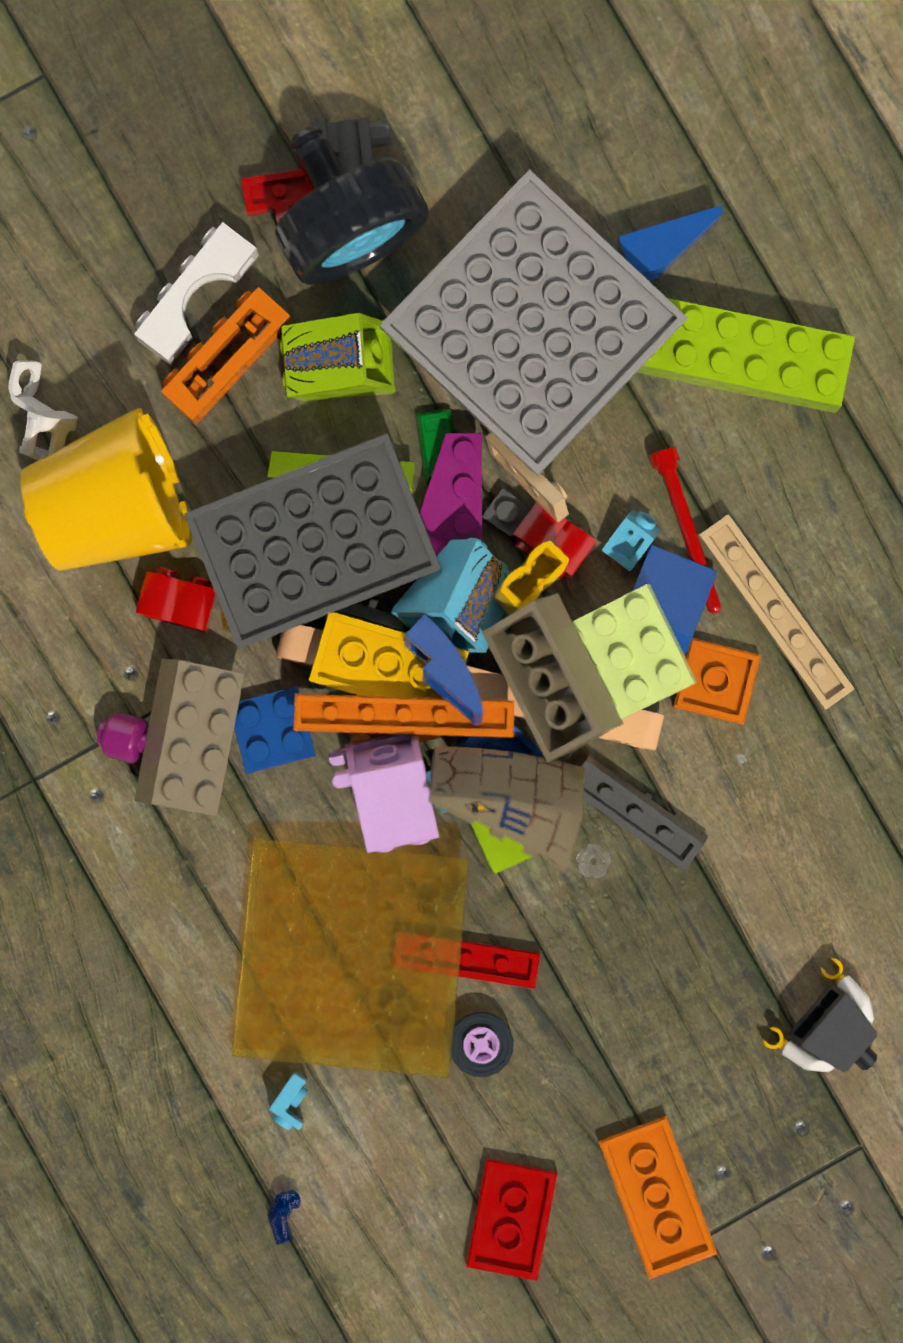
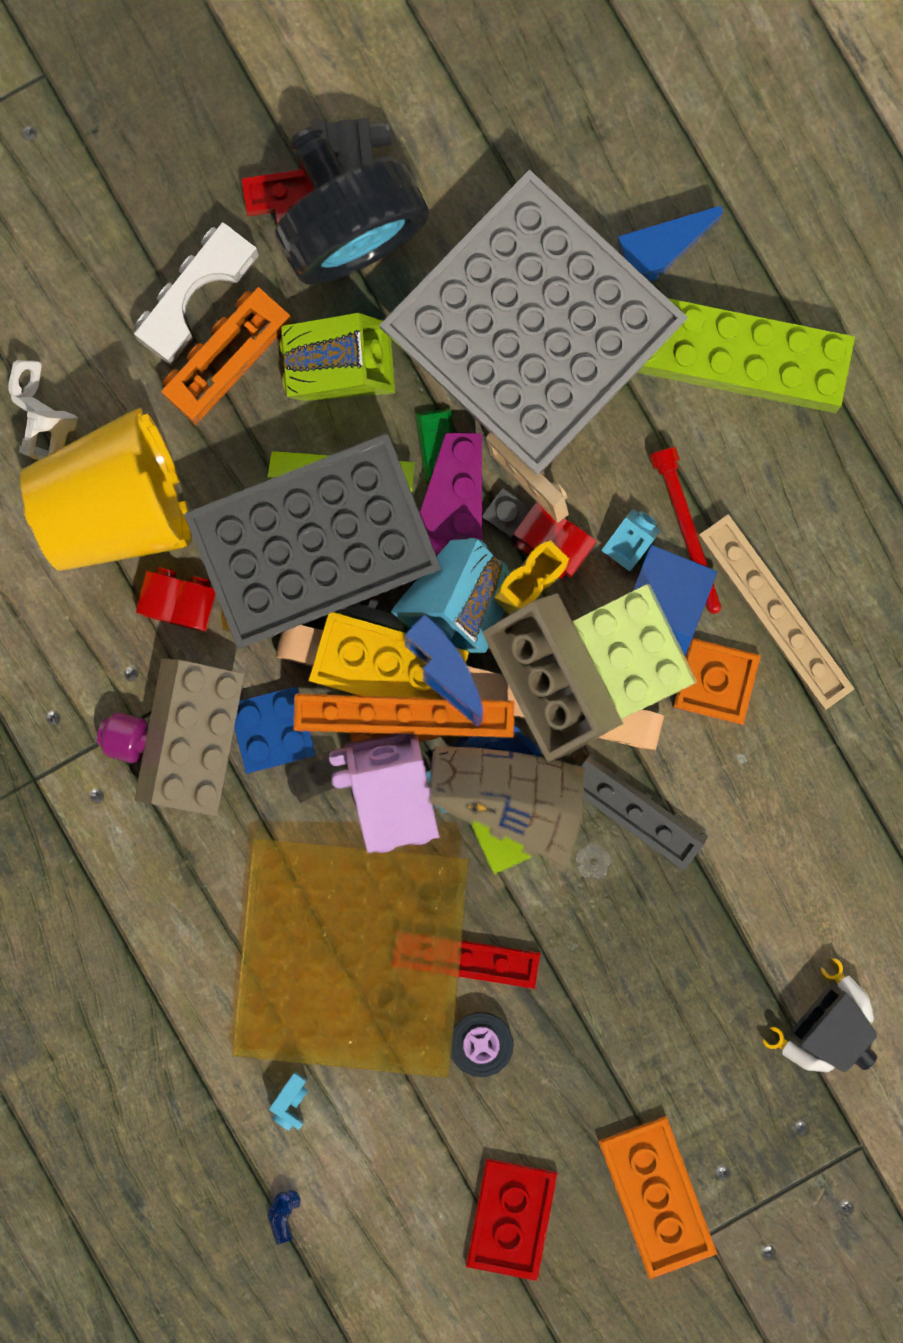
(312, 777): none -> clear smoke bracket

